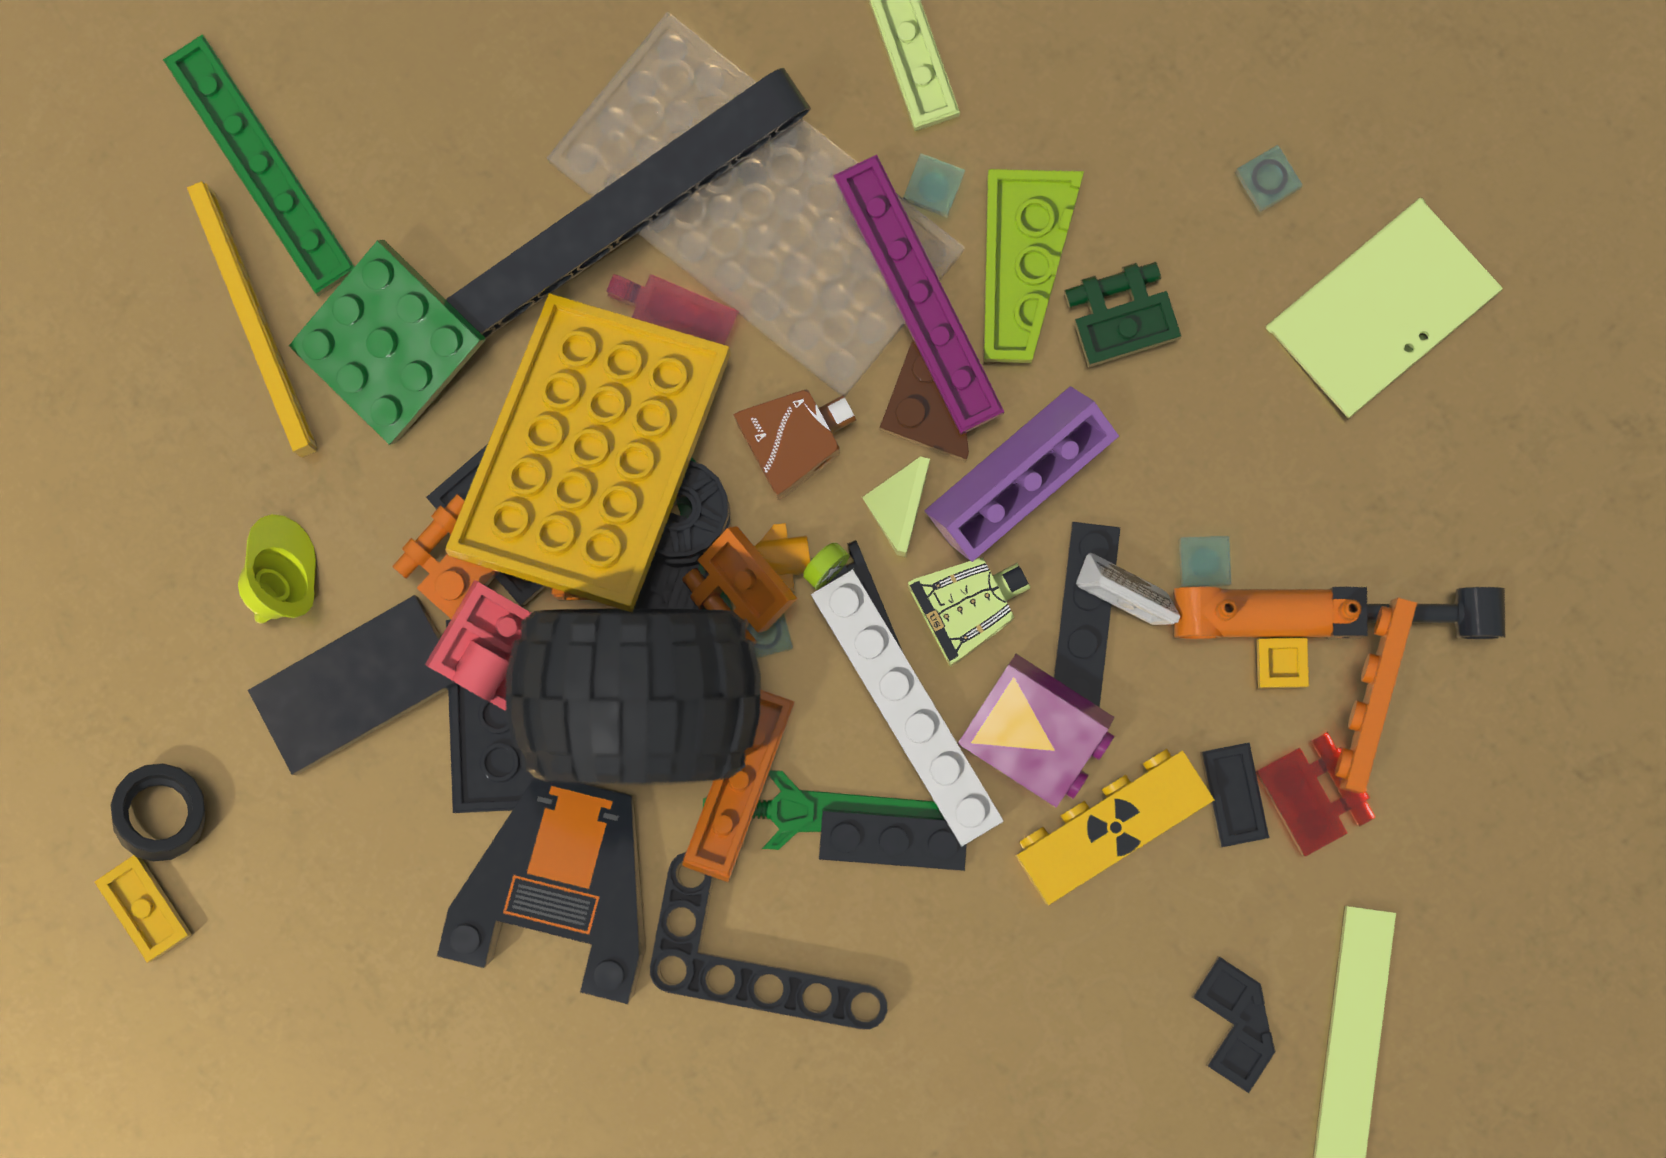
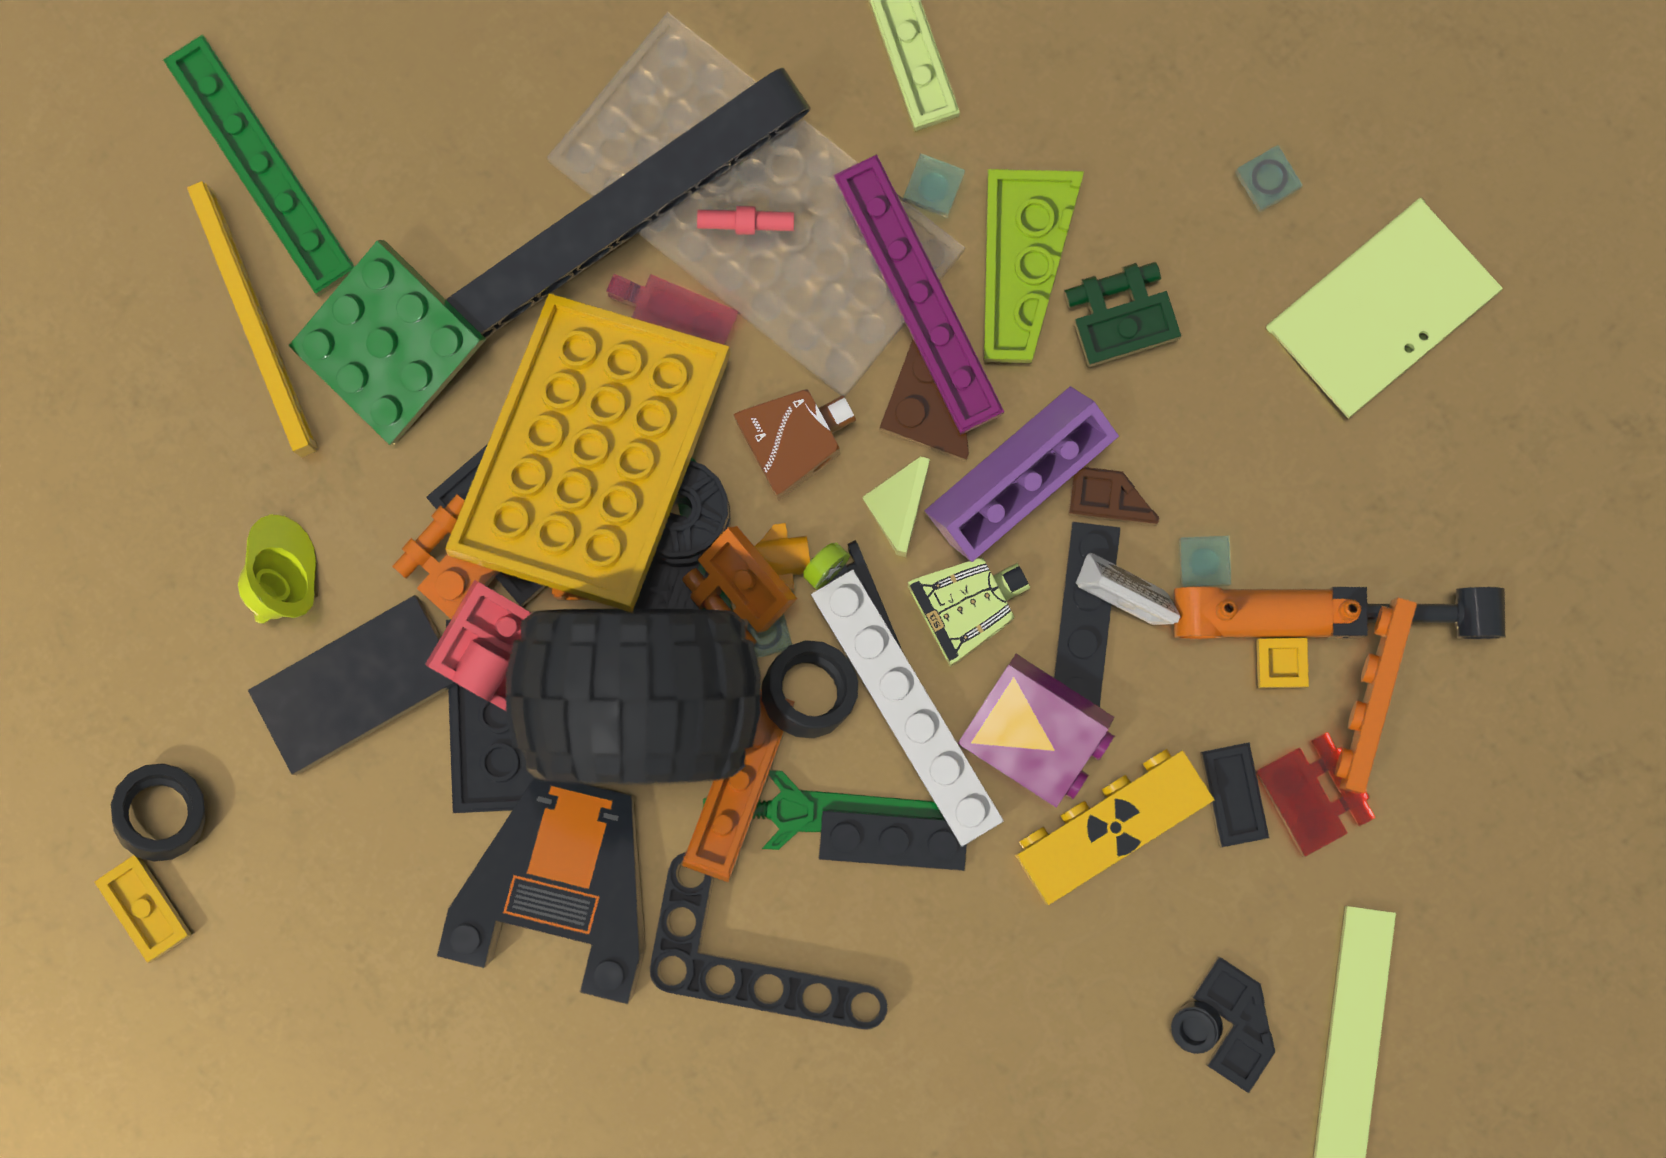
(745, 220): none -> coral bar
(830, 660): none -> black tyre
(1108, 497): none -> reddish brown tile
(1197, 1027): none -> black tile

